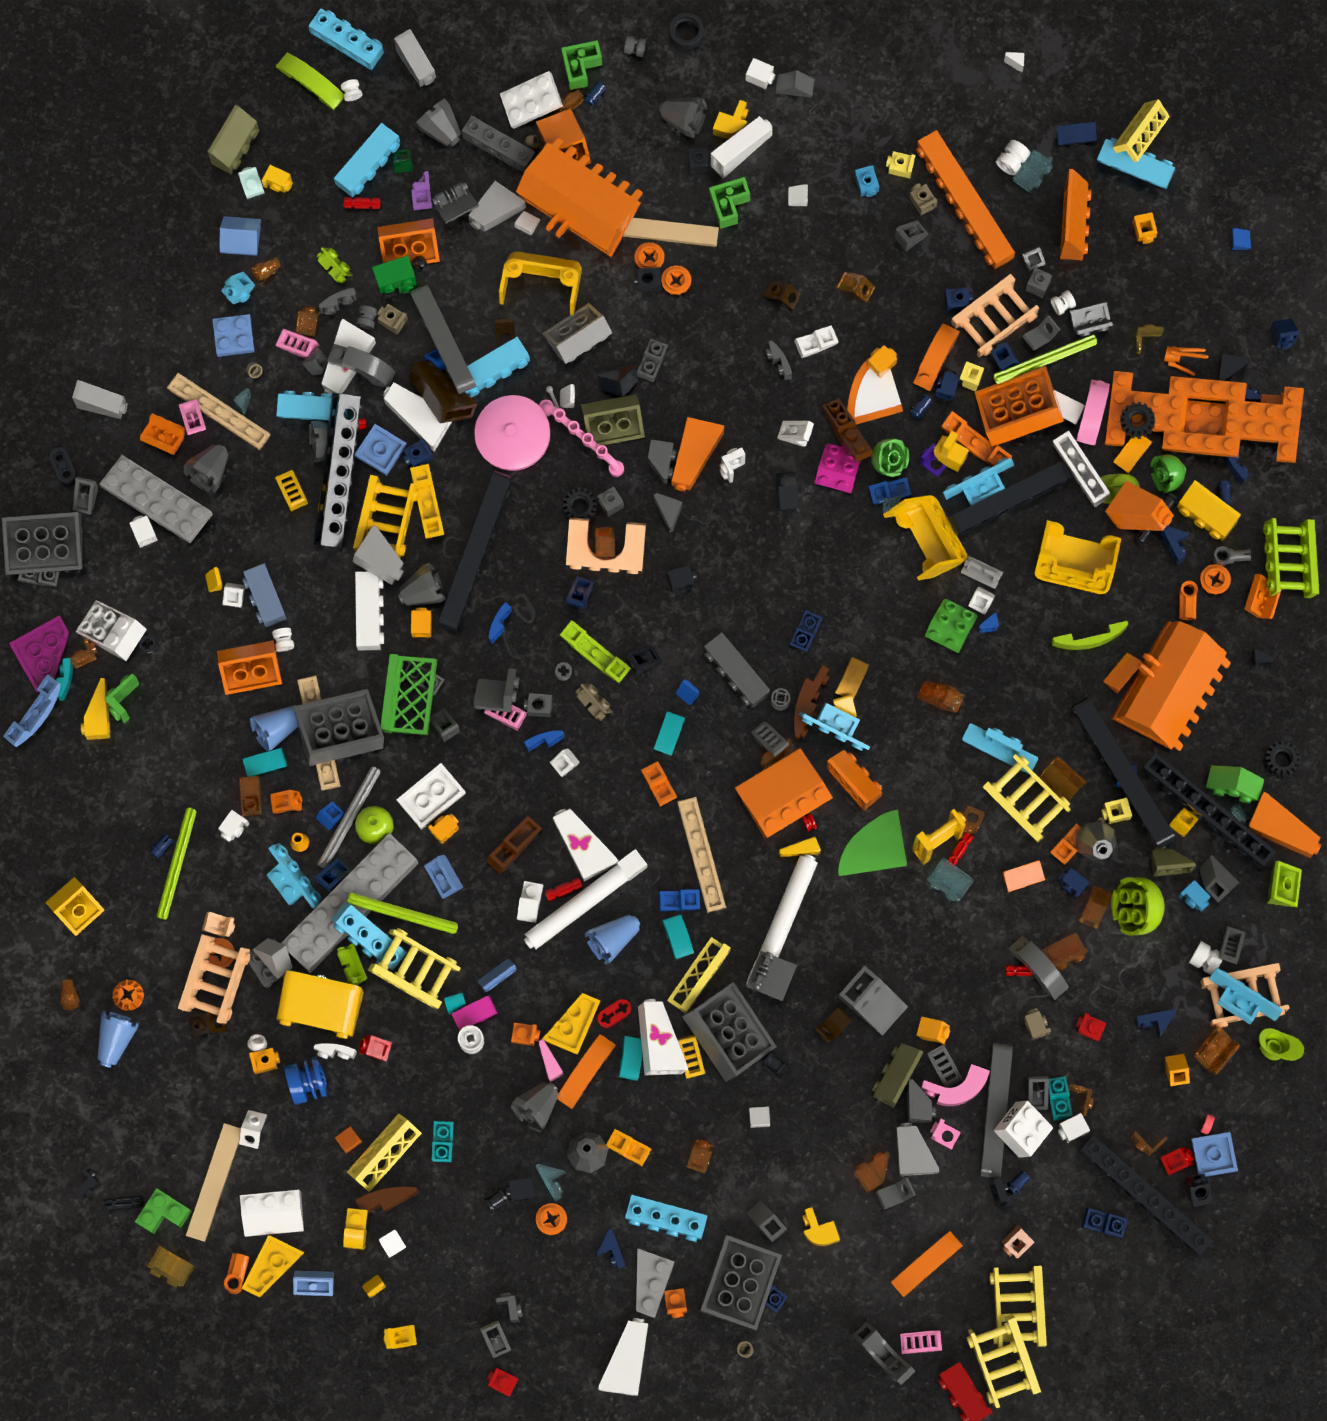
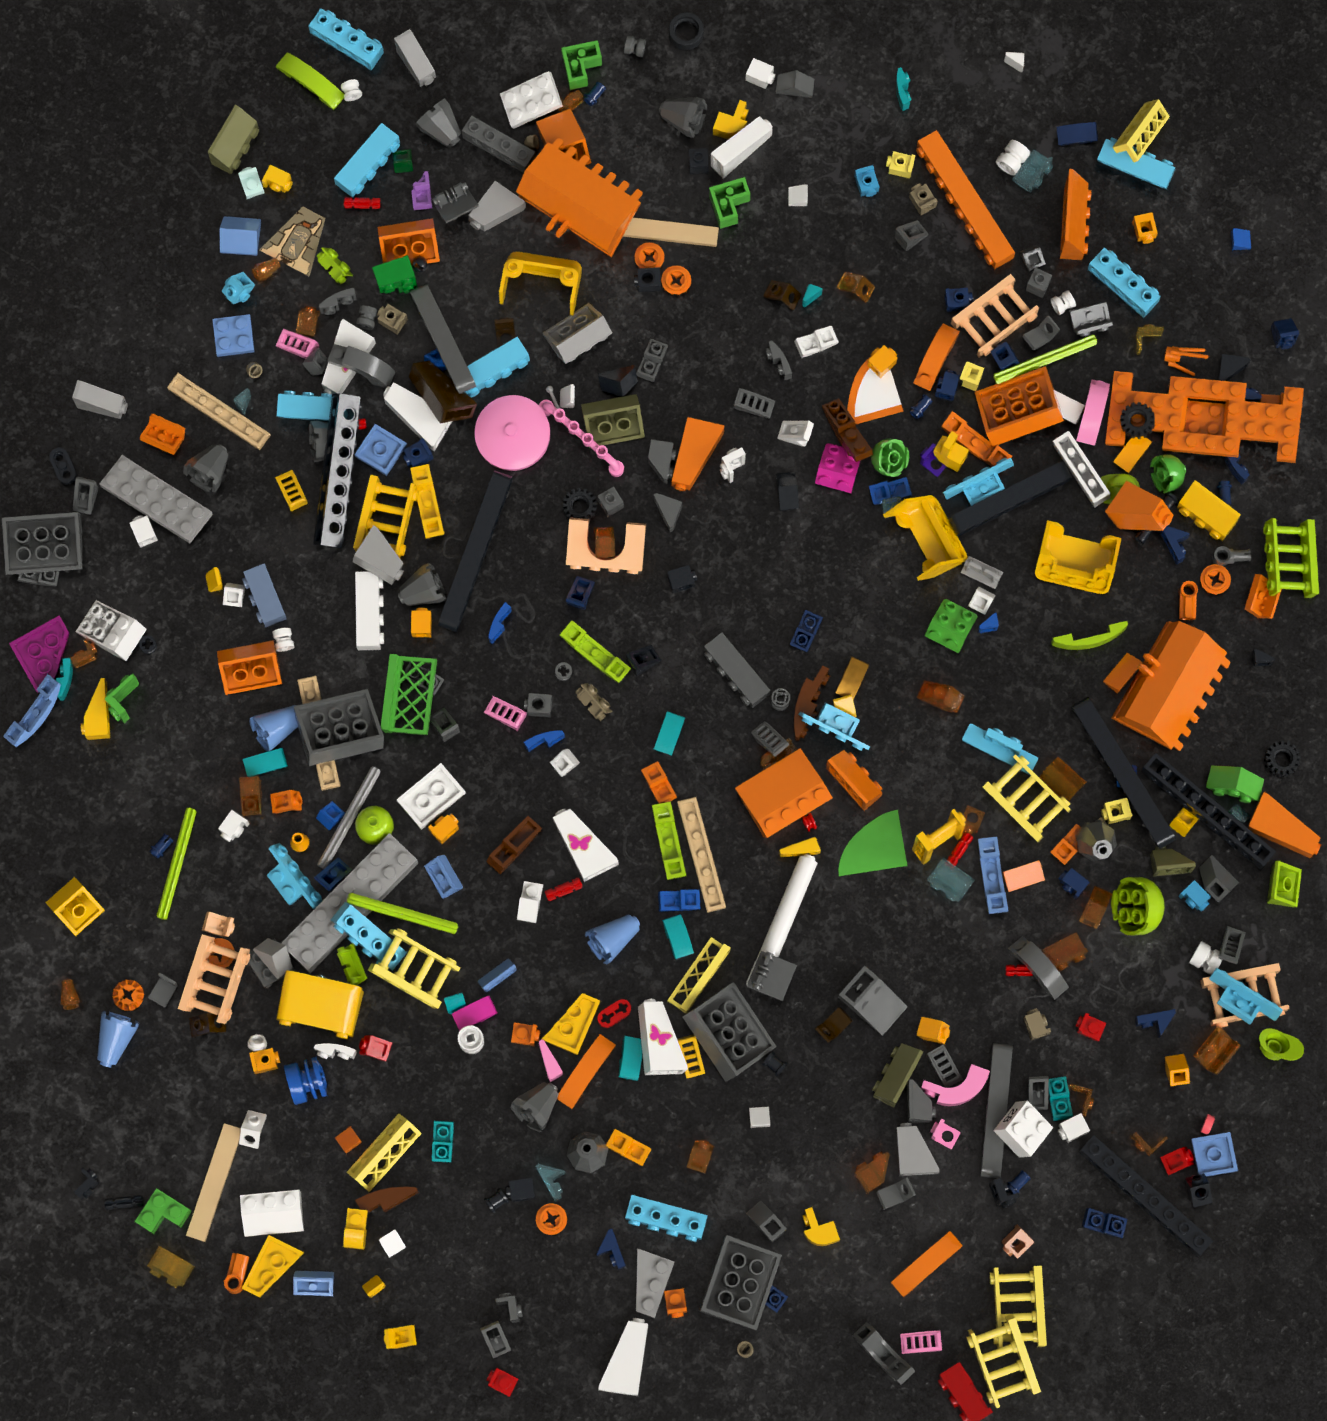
(163, 990): none -> dark grey bracket
(192, 417): bright pink slope -> none
(297, 241): none -> sticker
(497, 694): dark grey bracket -> none
(527, 223): white slope -> none
(624, 871): white brick -> none
(668, 840): none -> lime slope
(687, 692): blue slope -> none
(751, 395): none -> dark grey slope
(811, 294): none -> teal slope
(902, 84): none -> teal slope
(992, 875): none -> medium blue slope
(1124, 282): none -> medium azure brick

